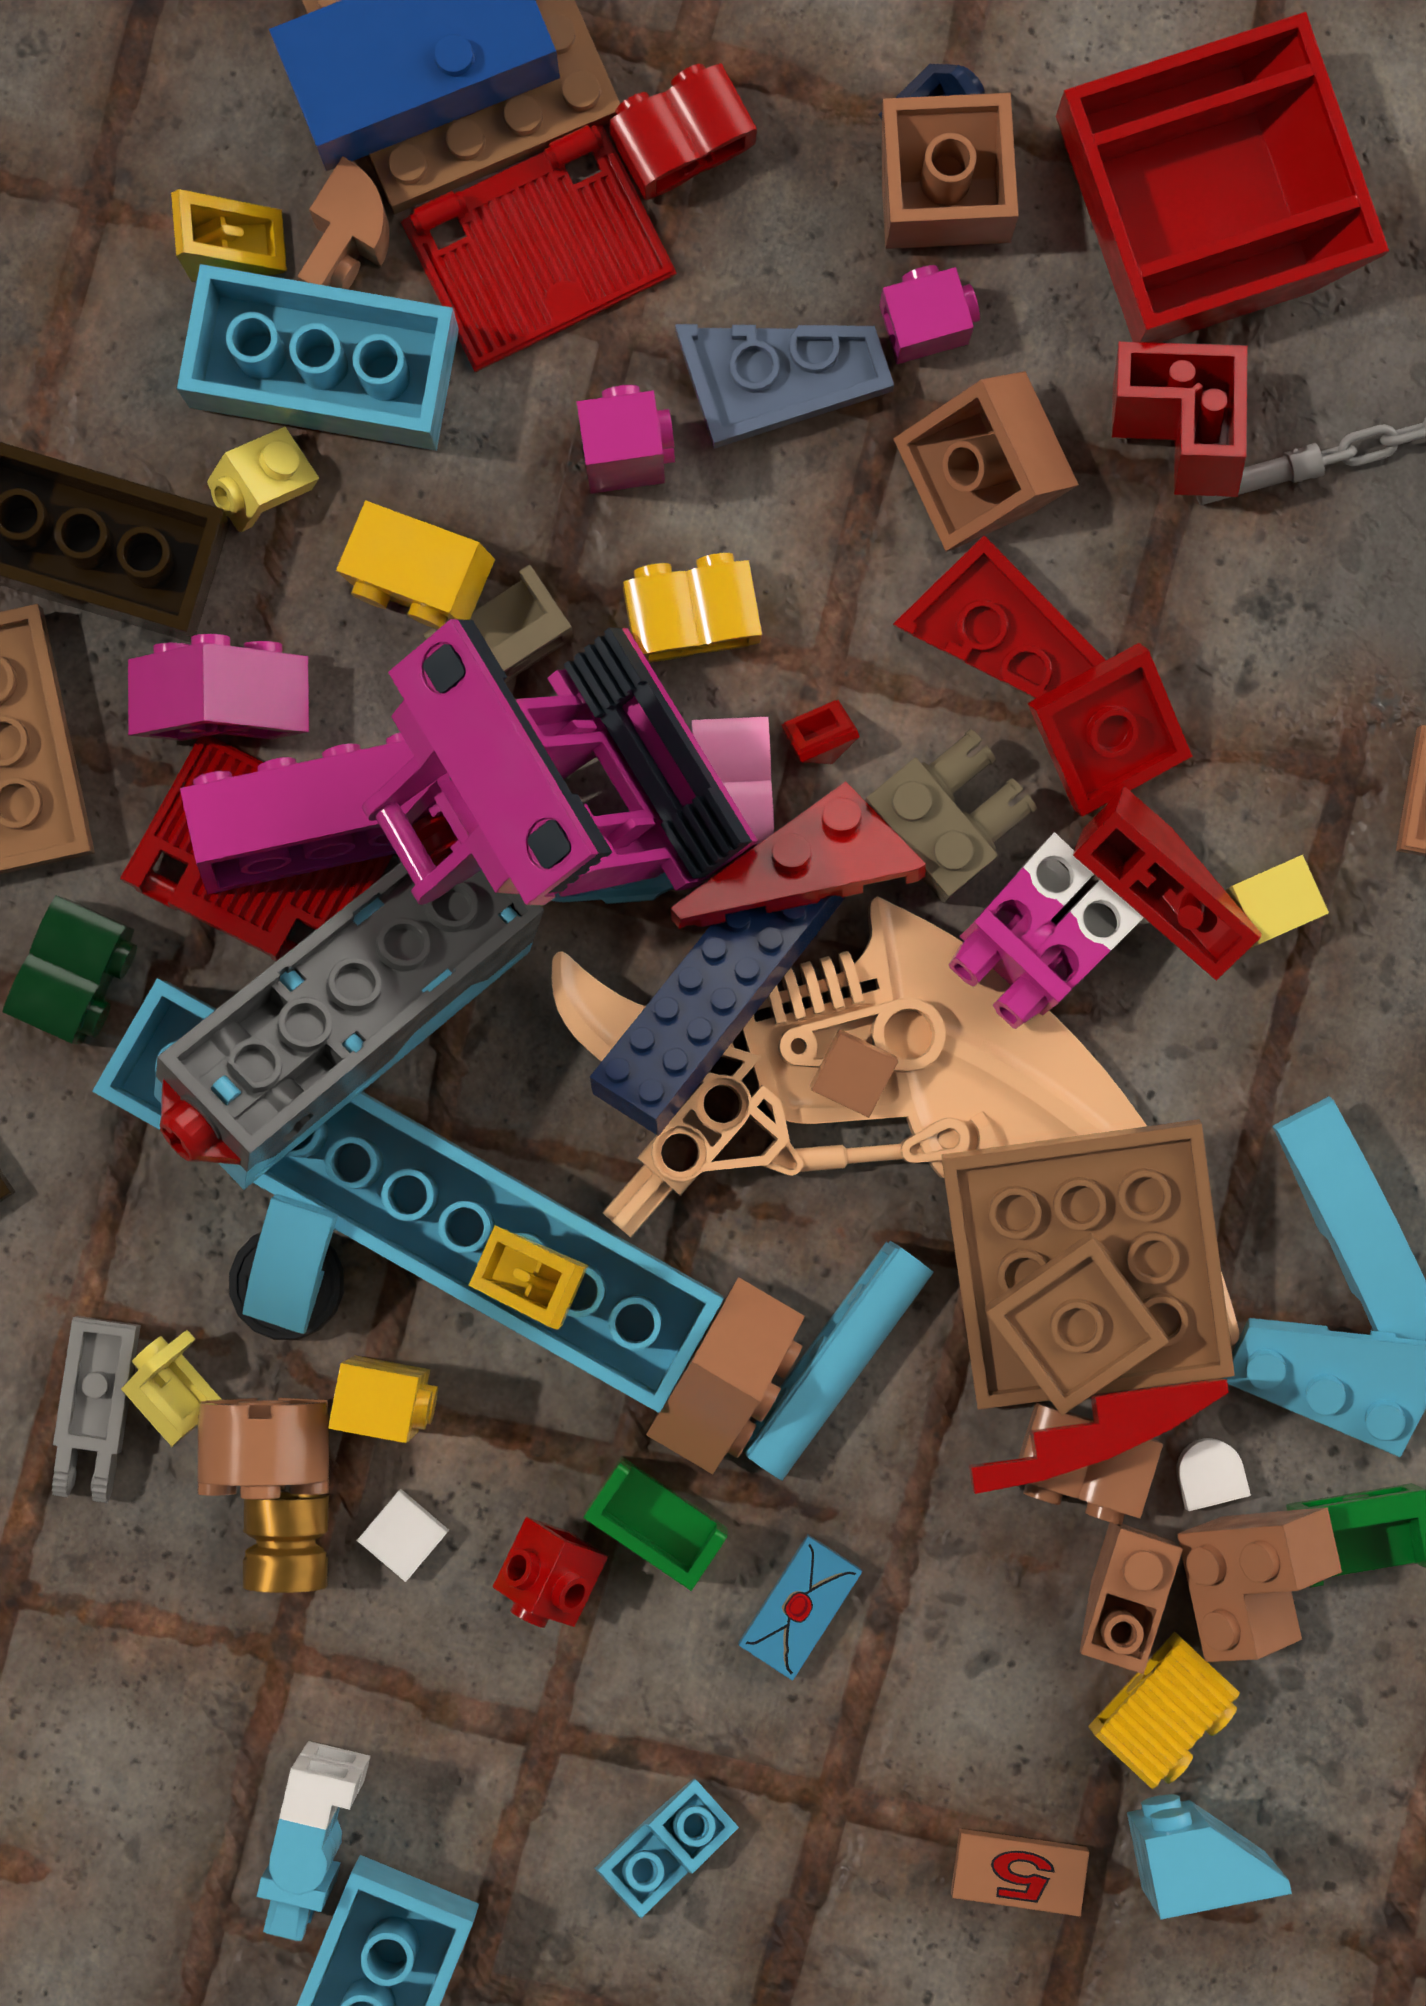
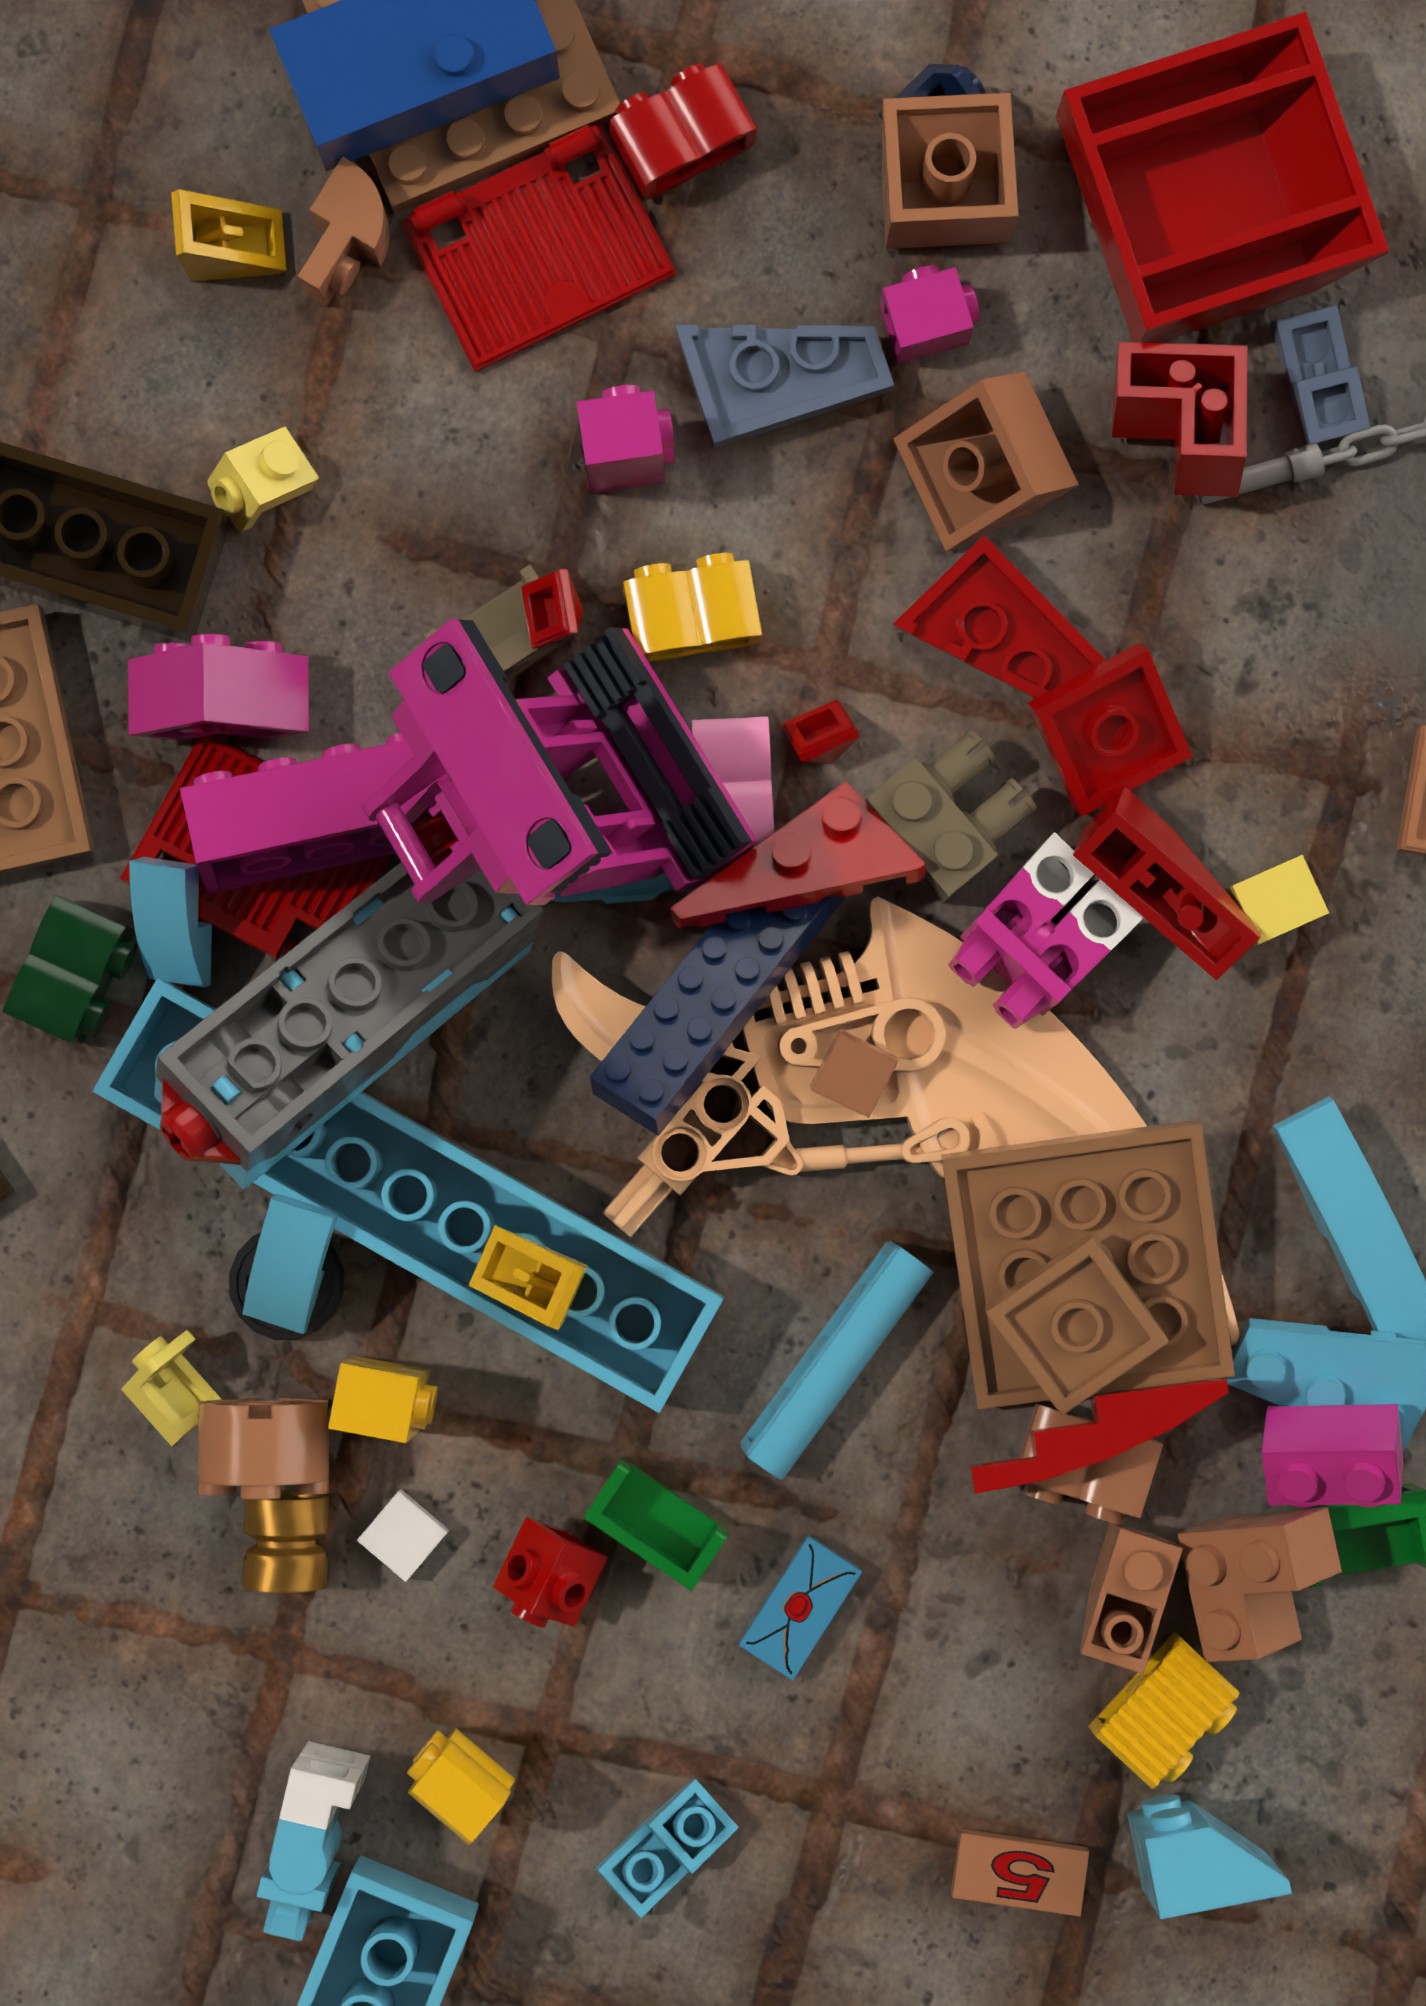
(92, 1402): light grey hinge -> none
(167, 923): none -> medium azure slope
(318, 357): medium azure brick -> none
(414, 566): yellow brick -> none
(459, 1783): none -> yellow brick
(551, 608): none -> red slope
(729, 1378): nougat brick -> none
(1210, 1474): white tile -> none
(1319, 375): none -> sand blue slope
(1333, 1455): none -> dark pink brick

